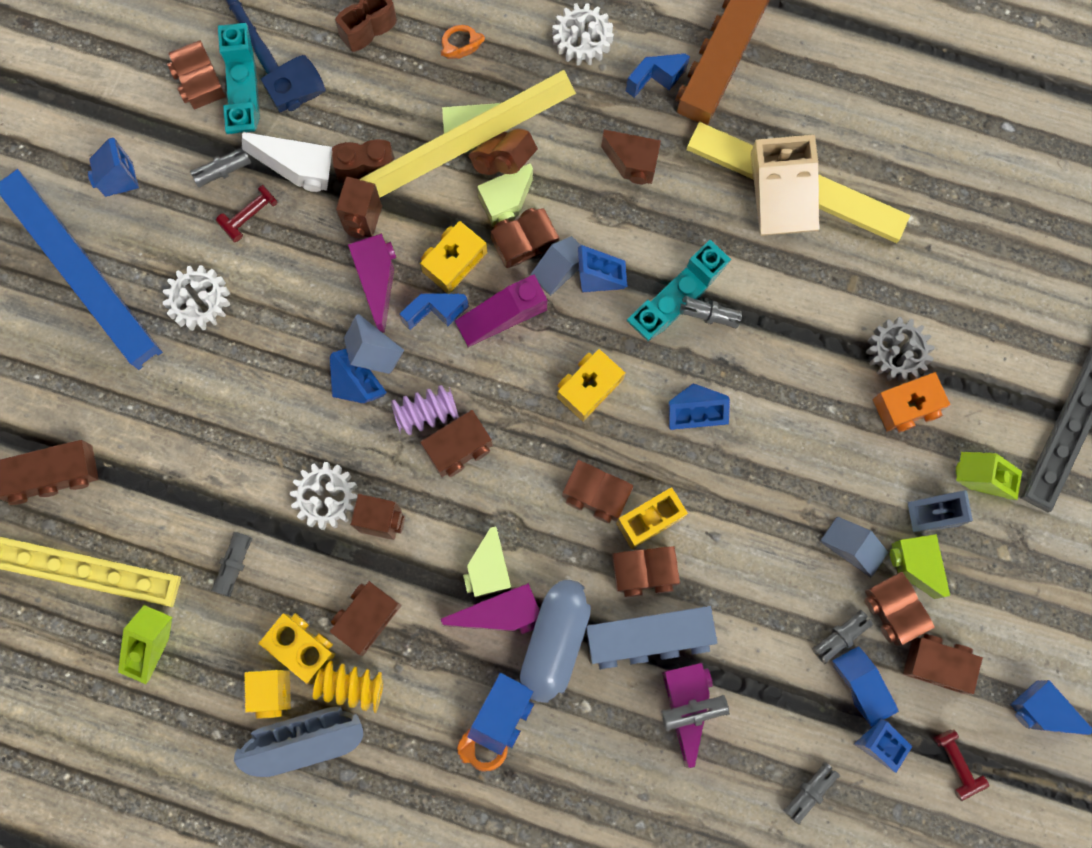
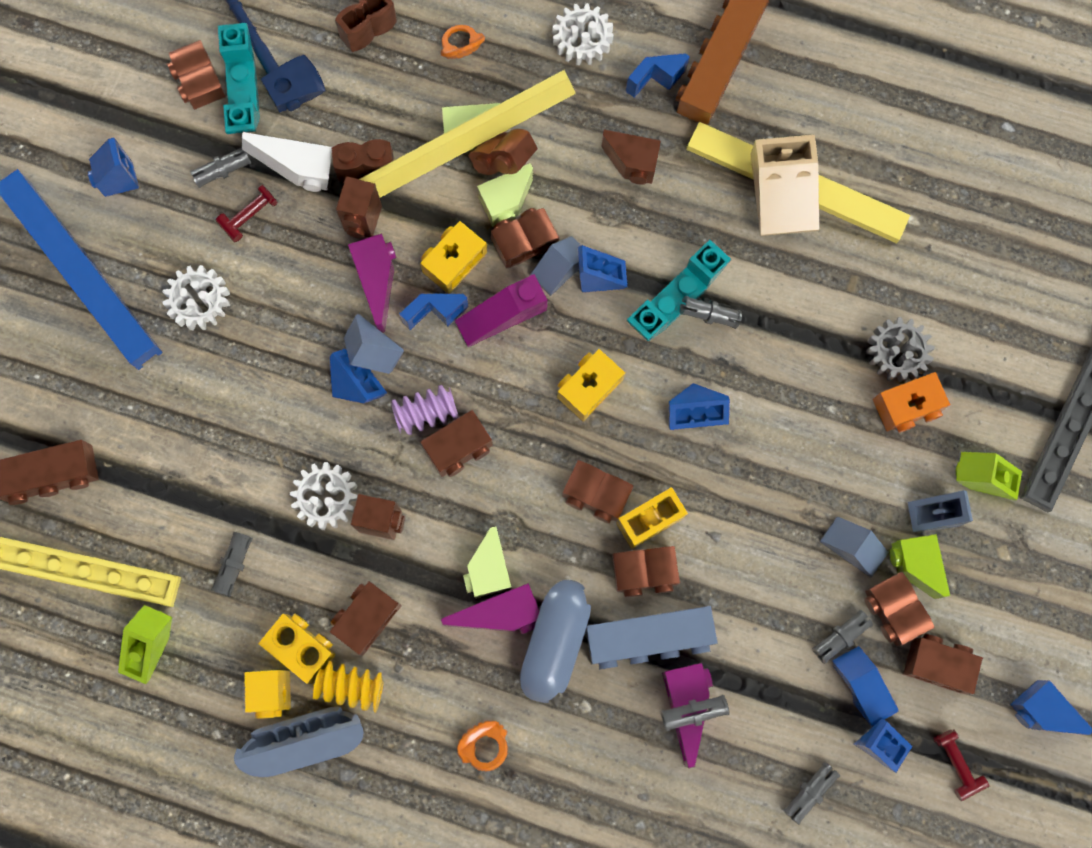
(500, 714): blue brick -> none

